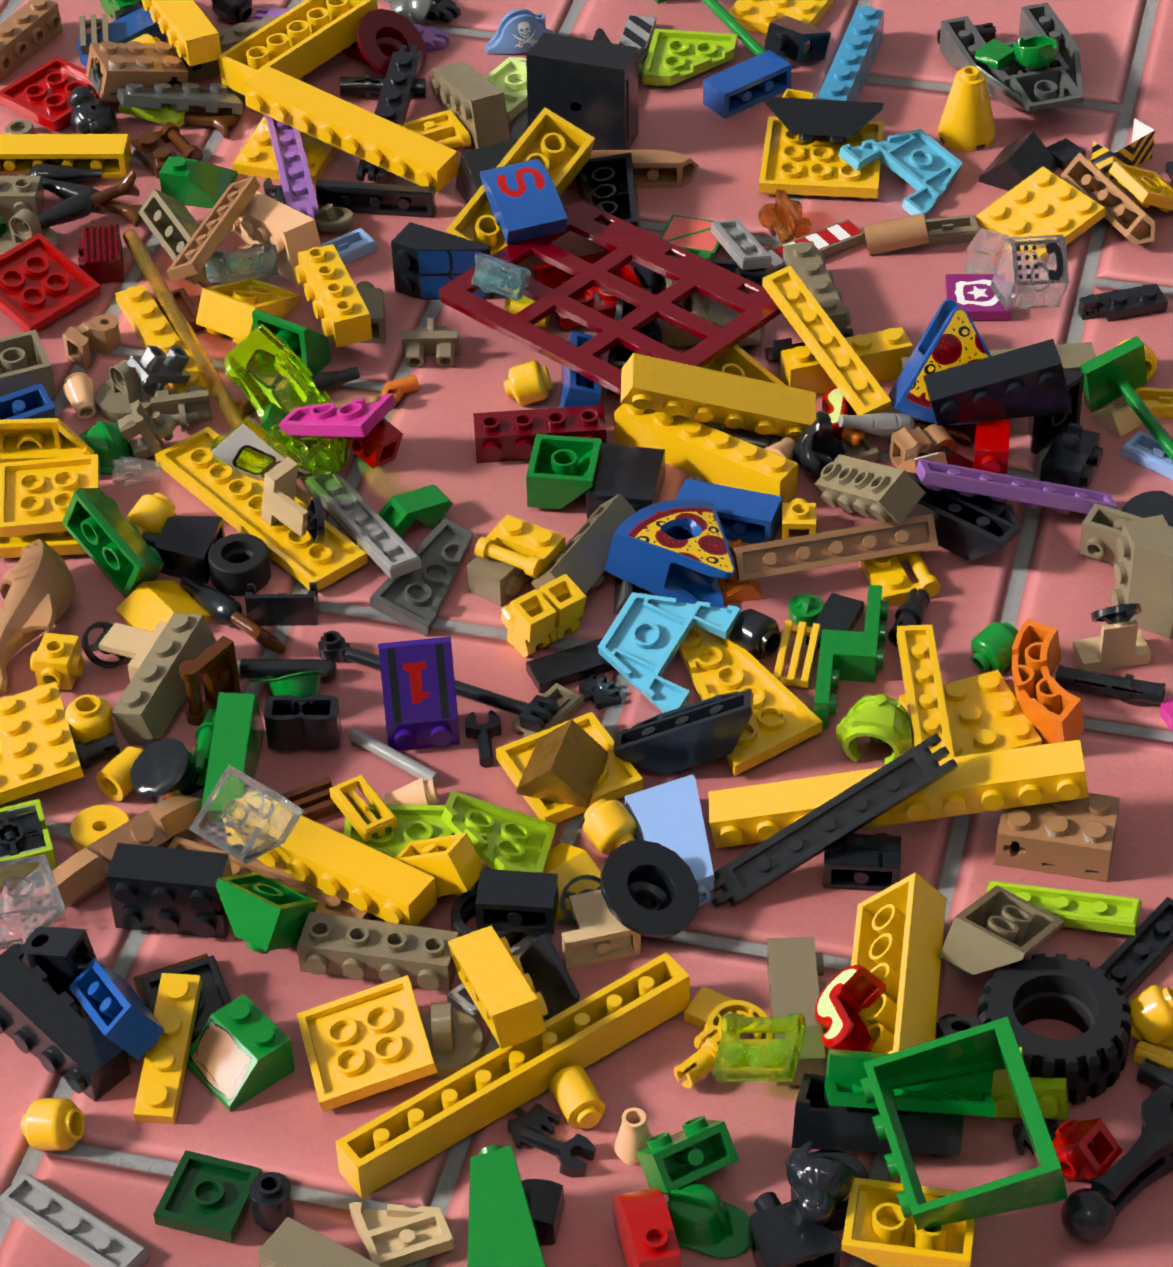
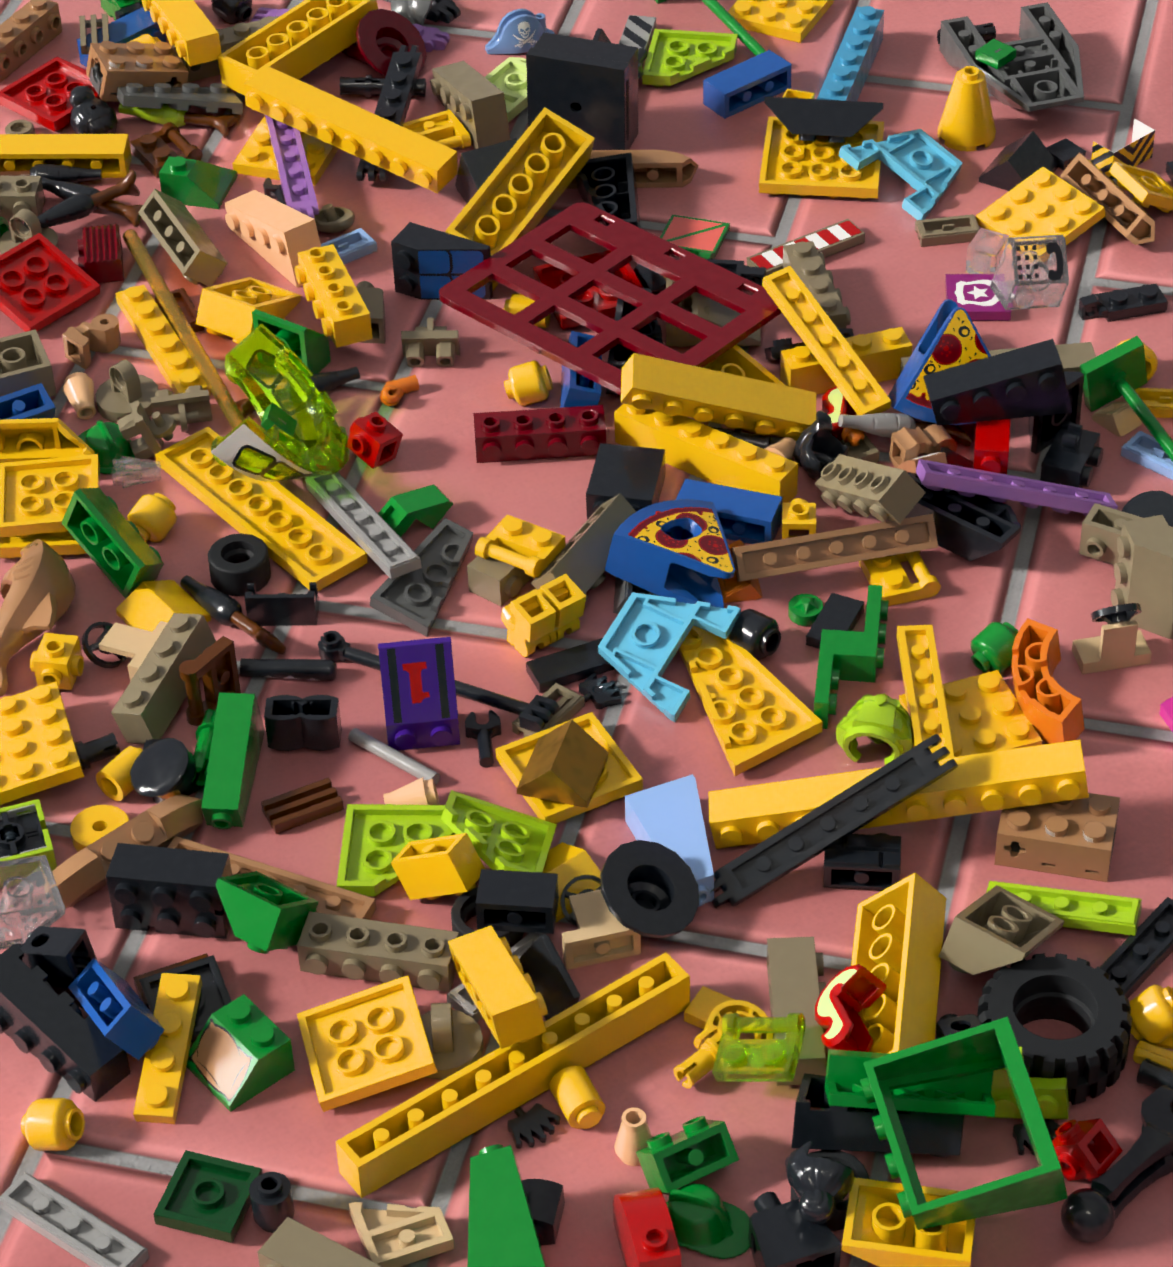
(89, 718): yellow head -> none
(159, 369): dark grey hips -> none
(186, 545): black torso -> none
(213, 230): medium nougat plate -> none
(242, 263): clear light blue brick -> none
(245, 817): clear slope -> none
(280, 502): tan piece -> none
(297, 684): green piece -> none
(349, 420): dark pink wing -> none
(354, 873): yellow brick -> none
(374, 825): yellow tile -> none
(377, 198): black tile -> none
(500, 276): clear light blue hips -> none
(524, 201): blue slope -> none
(560, 469): green slope -> none
(563, 1151): black bar -> none
(609, 825): yellow head -> none
(687, 734): black wedge -> none
(741, 244): light grey tile -> none
(784, 217): clear orange hips -> none
(787, 38): black torso -> none
(800, 631): yellow tile -> none
(896, 234): medium nougat brick -> none
(910, 612): black pin -> none
(1036, 51): green hair -> none
(1122, 687): black pin -> none

